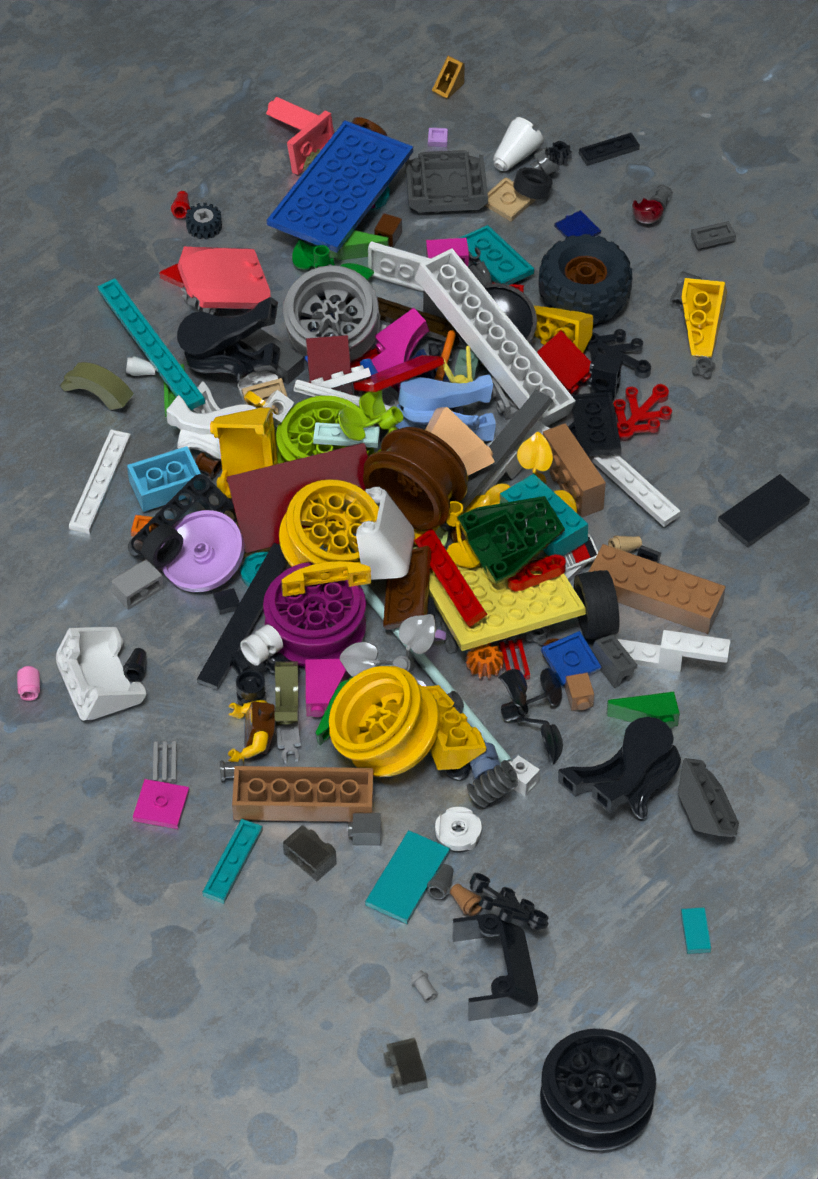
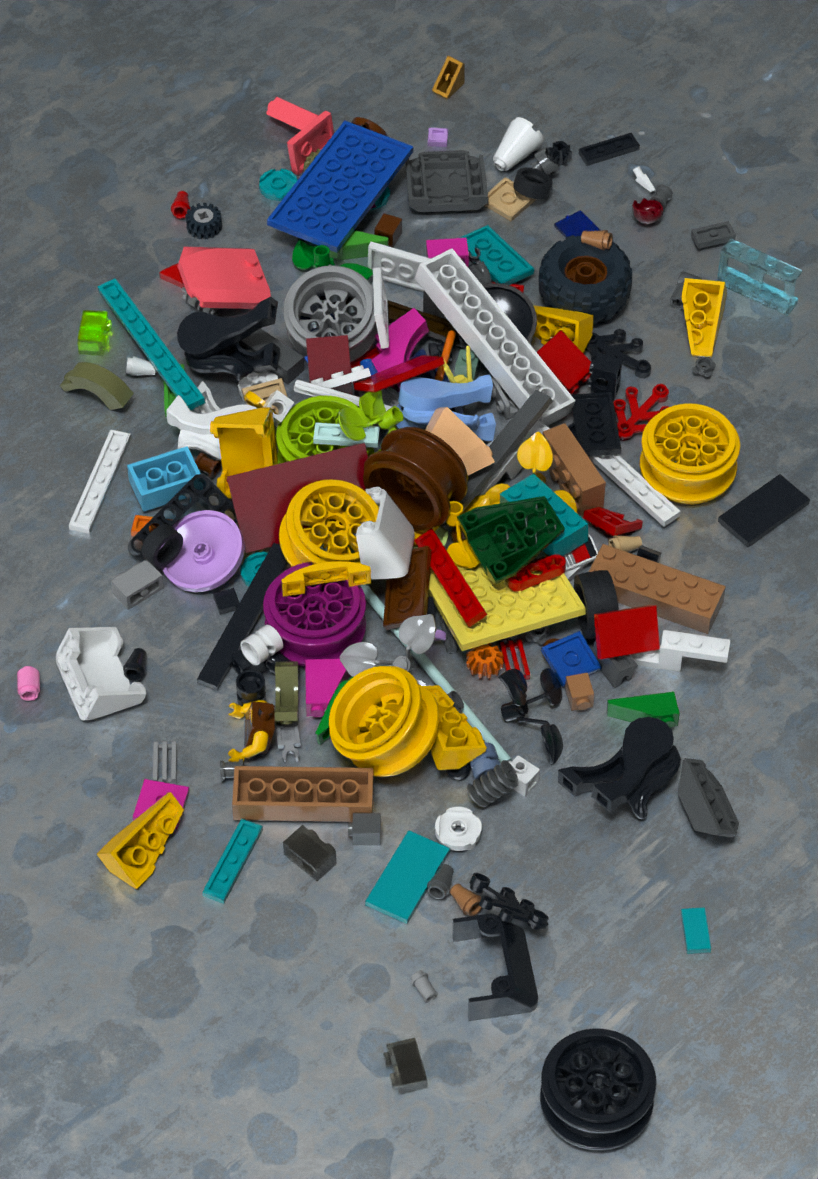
(93, 332): none -> clear neon green brick
(136, 848): none -> yellow wedge
(276, 184): none -> teal tile
(380, 307): none -> white tile
(599, 239): none -> medium nougat cone
(611, 521): none -> red wing
(626, 631): none -> red tile
(643, 180): none -> white bar
(669, 440): none -> yellow wheel
(752, 284): none -> clear light blue window

